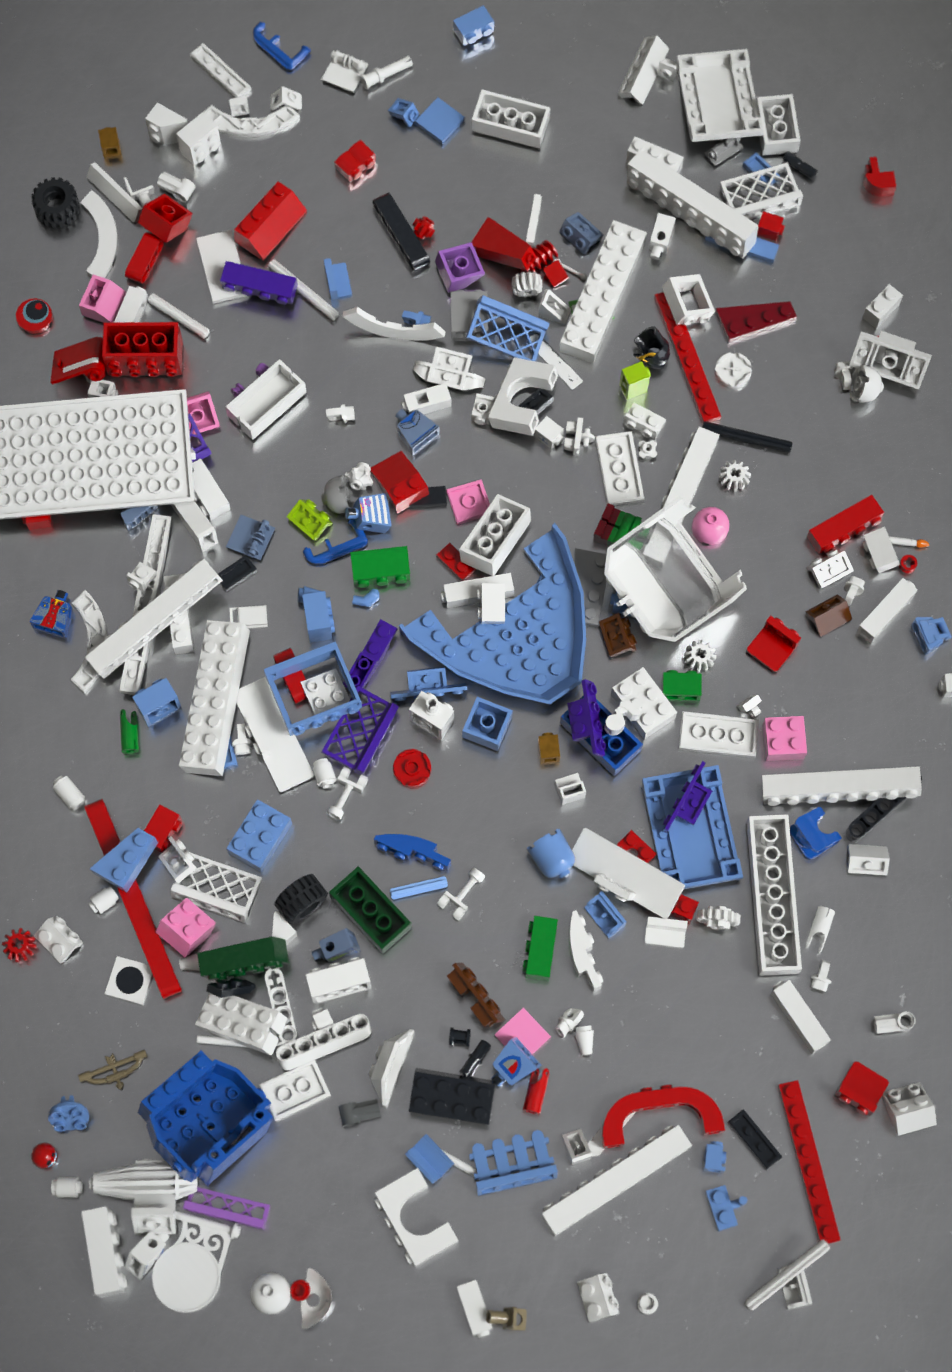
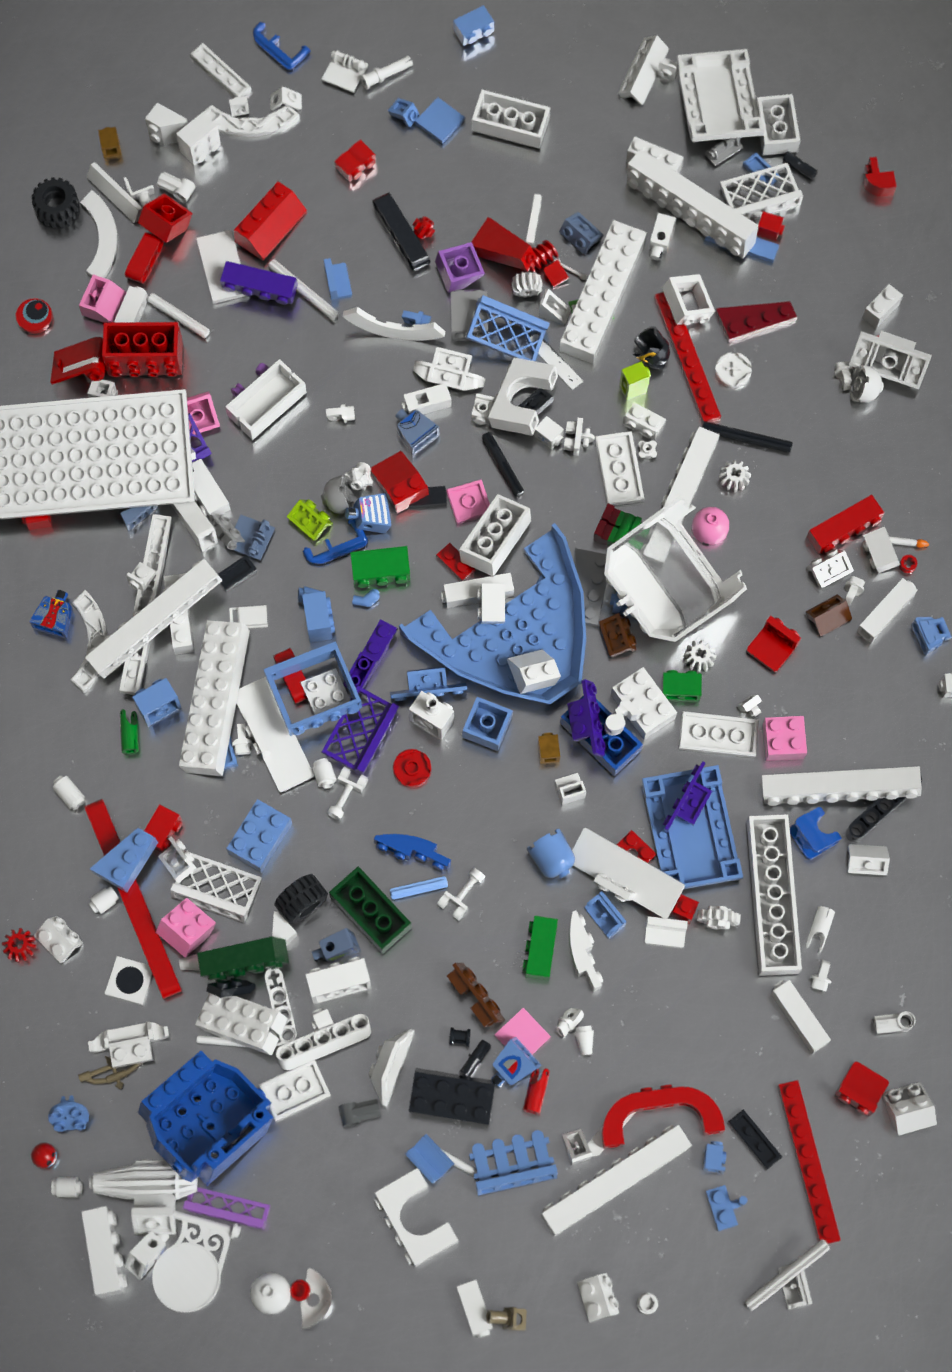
(130, 1043): none -> white plate
(223, 526): none -> light grey hinge
(502, 464): none -> black axle
(534, 671): none -> white slope

